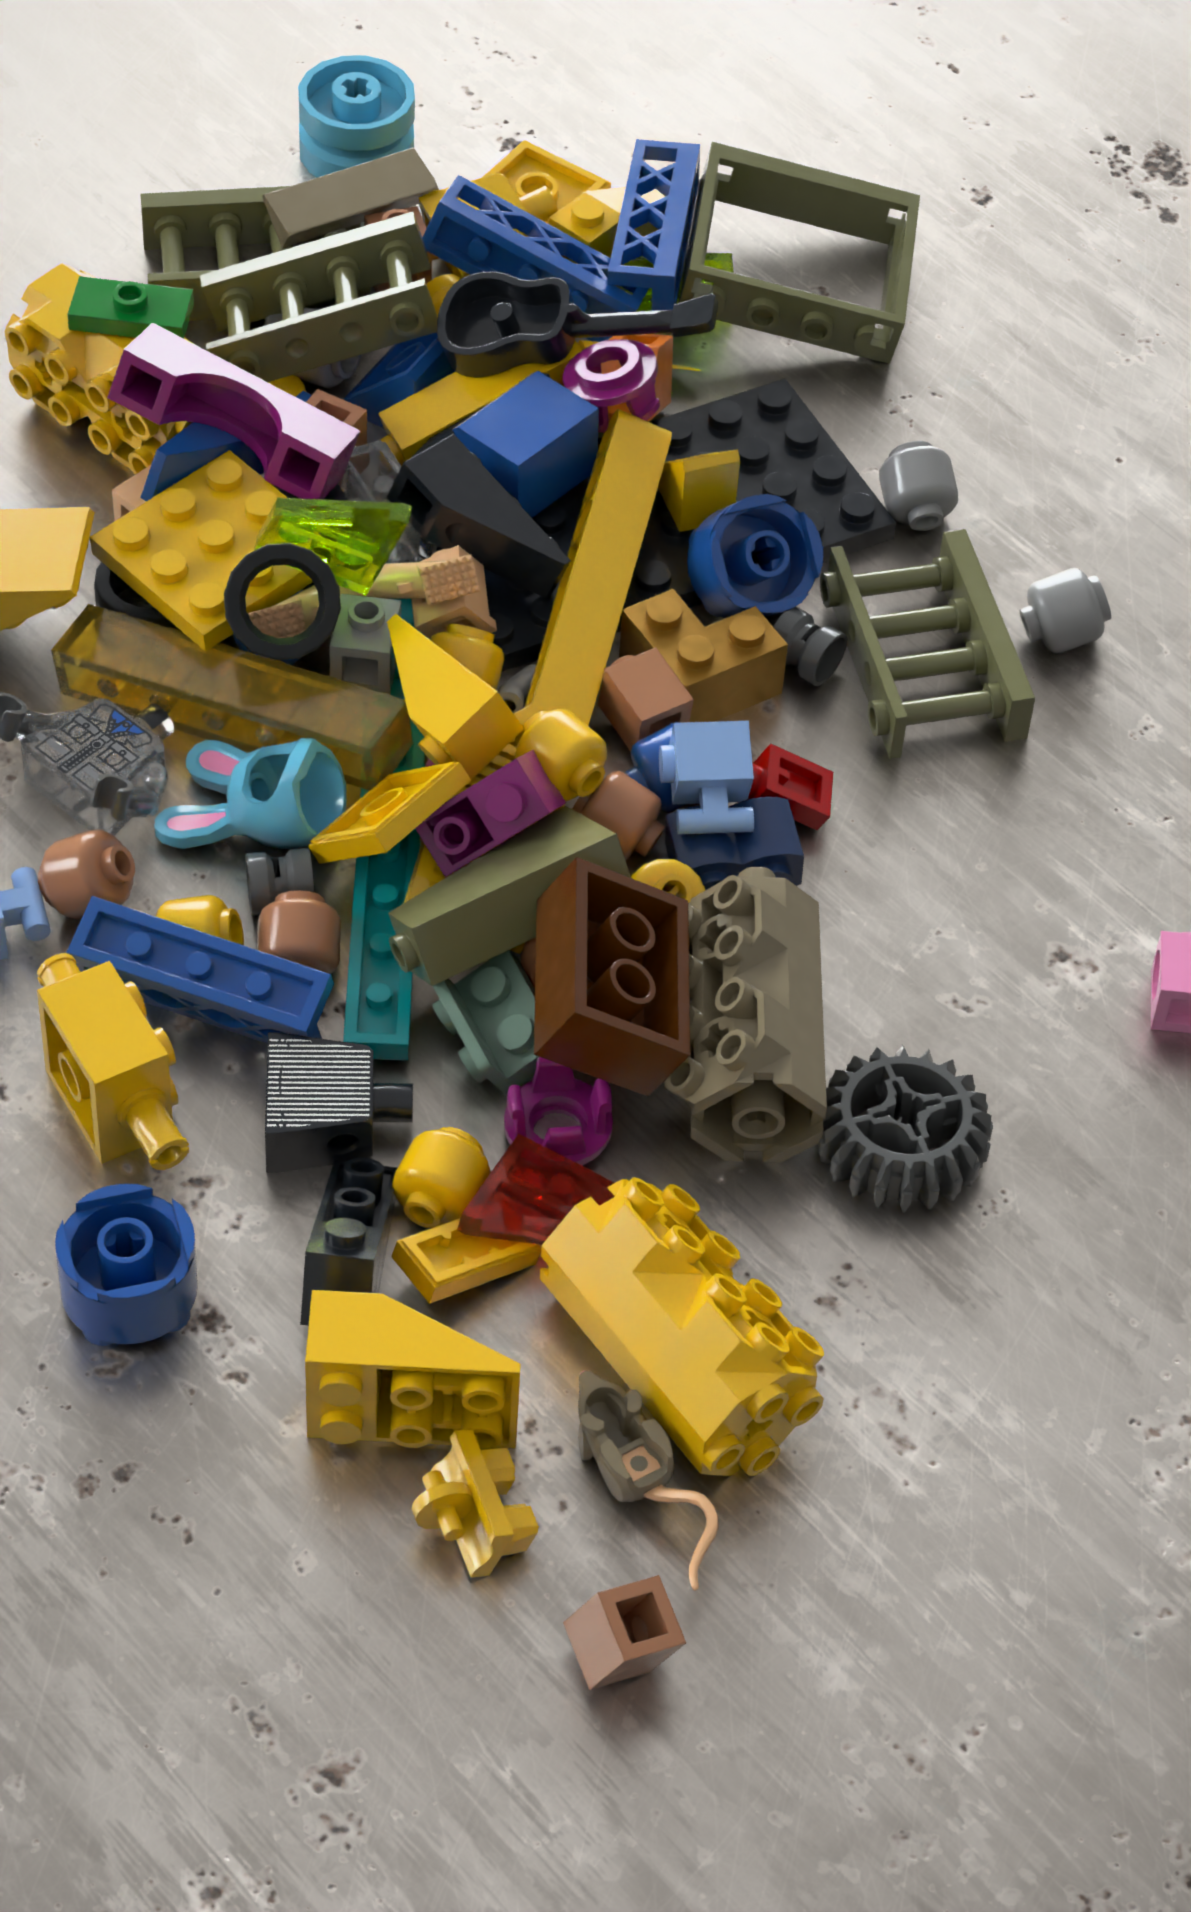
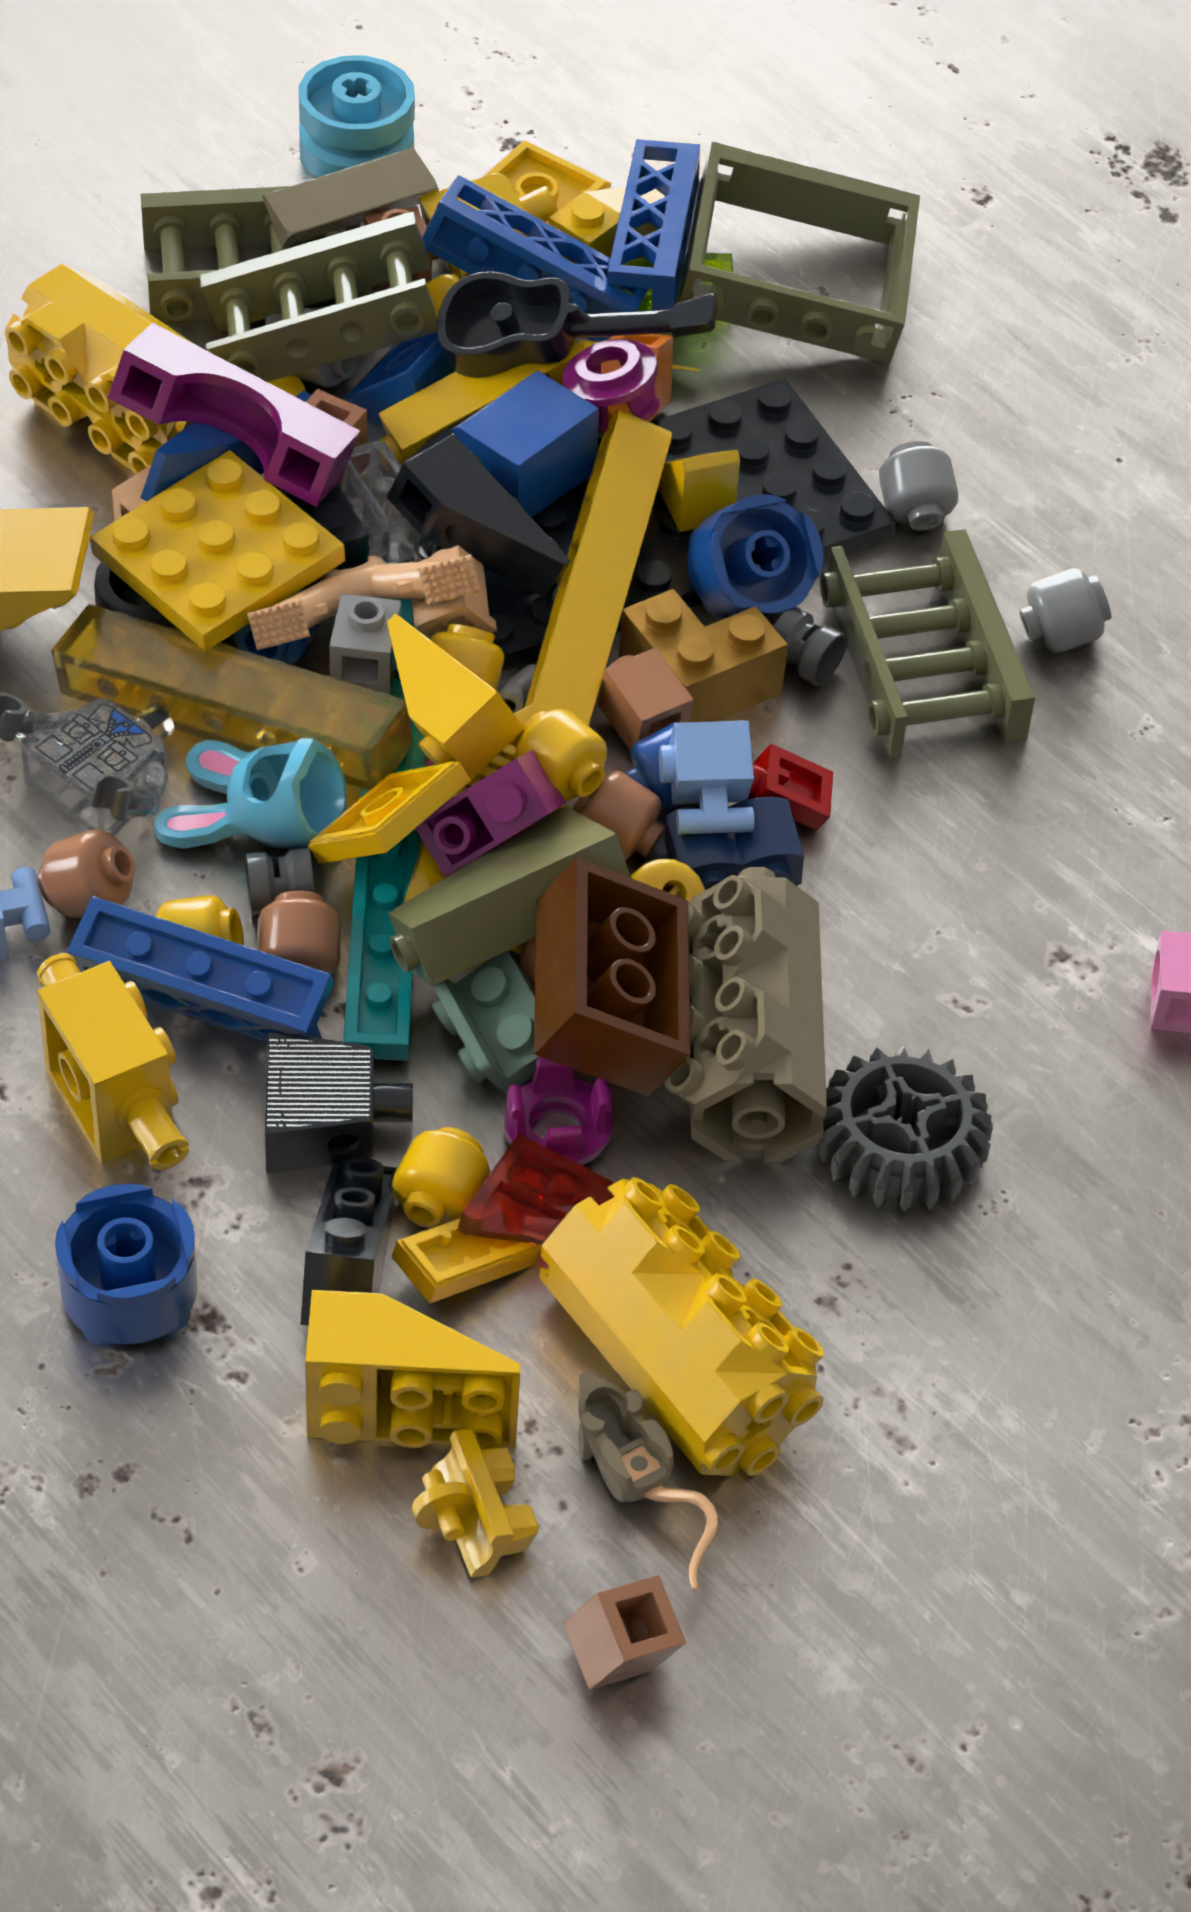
(128, 307): green plate -> none
(328, 599): black tyre -> none
(346, 535): clear neon green wing -> none

